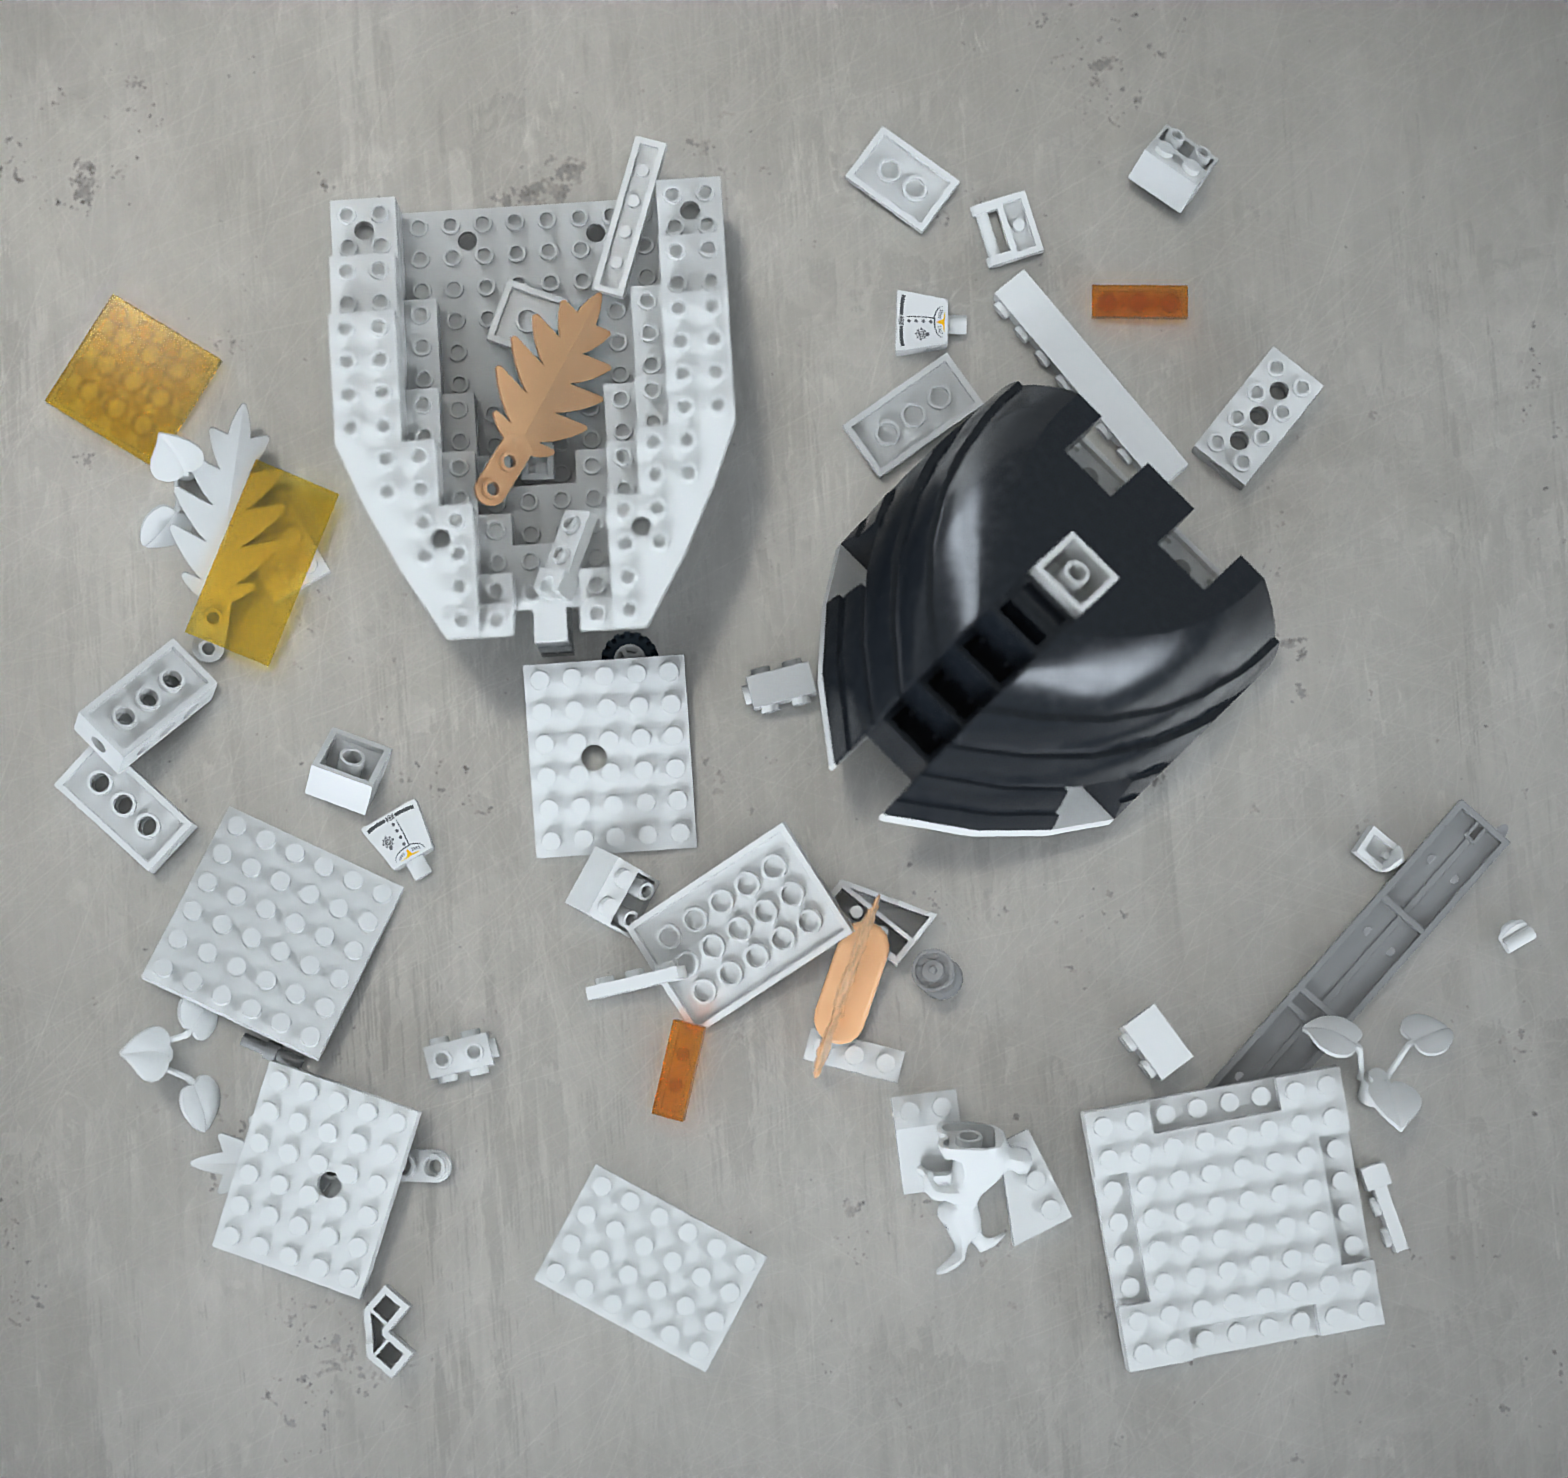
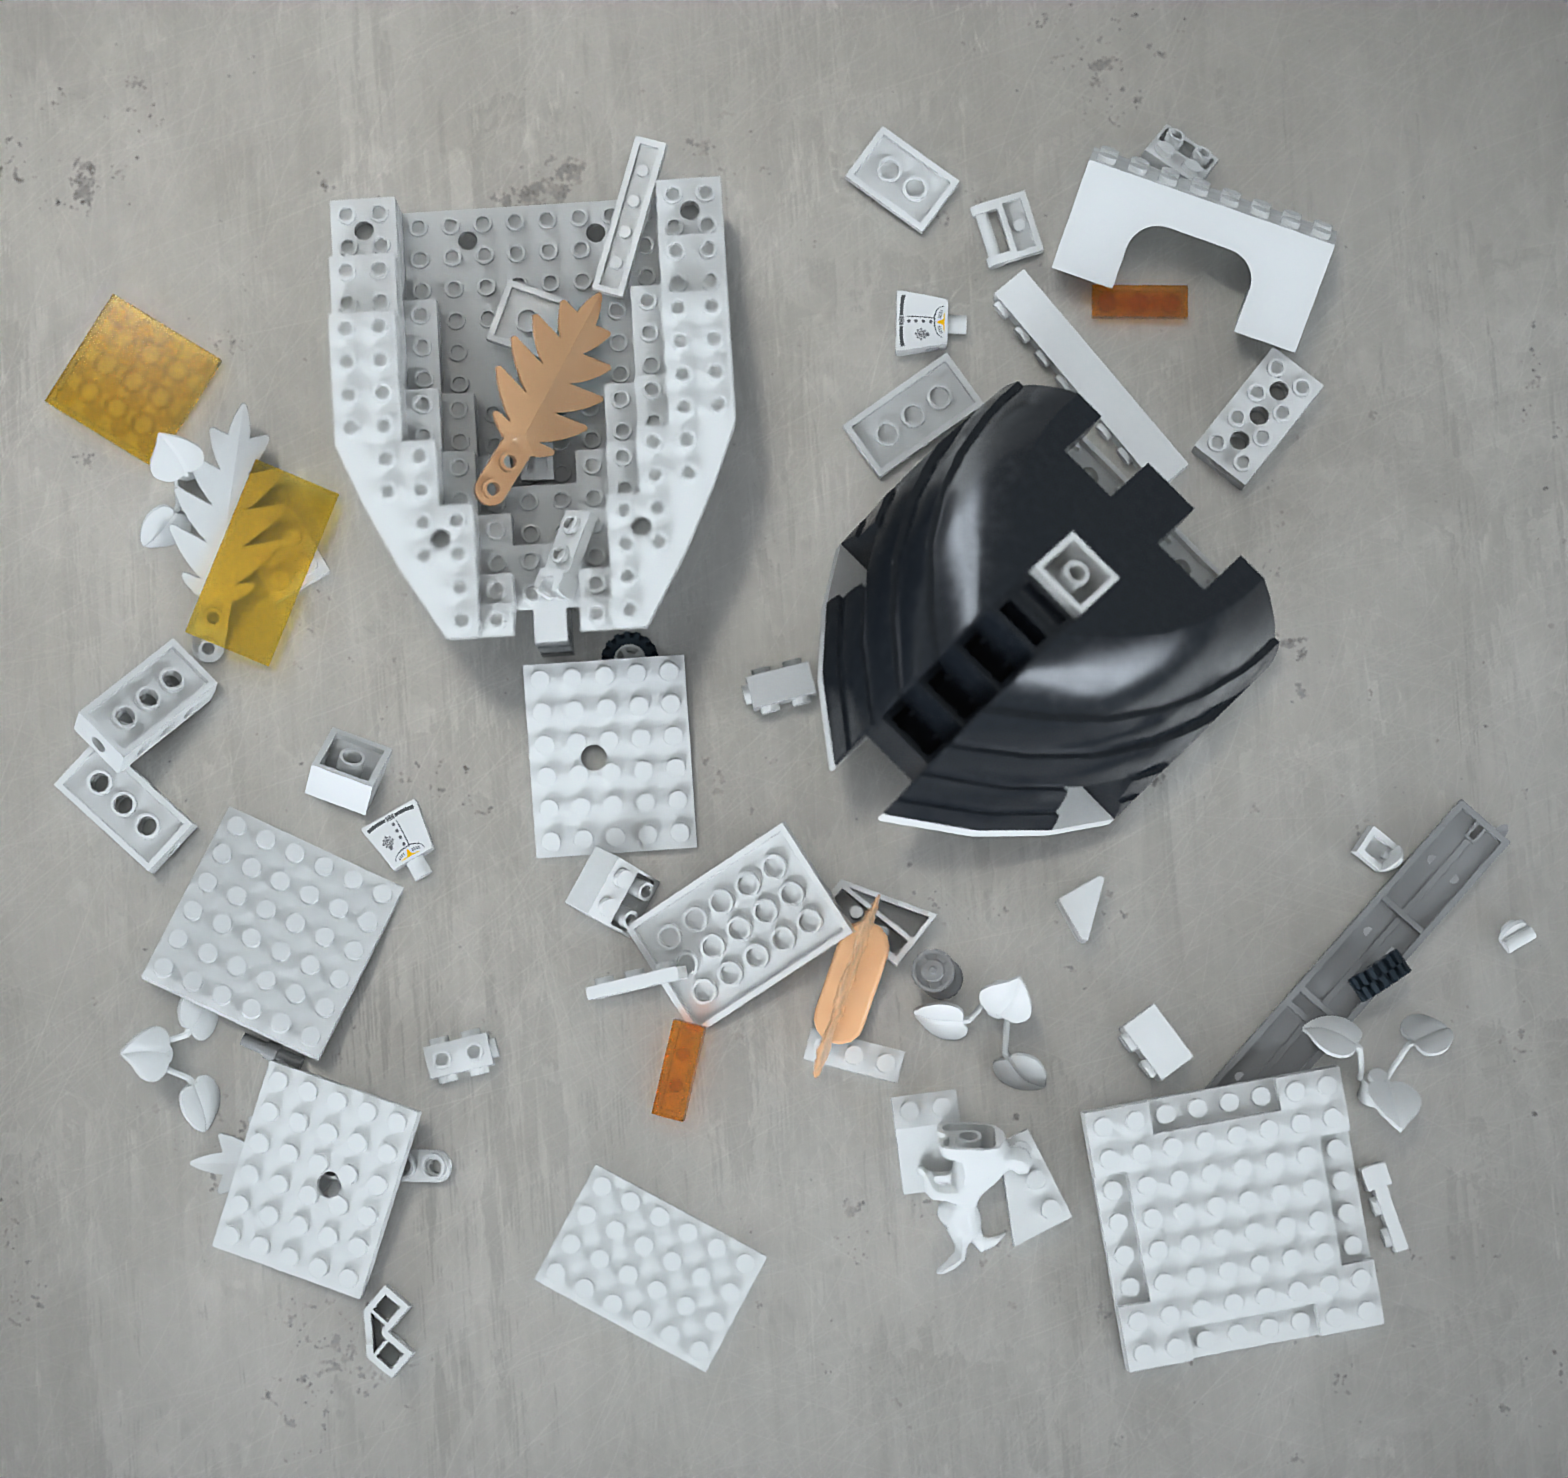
(1001, 1000): none -> white plant
(1080, 908): none -> white slope
(1280, 248): none -> white arch
(1379, 975): none -> black wheel

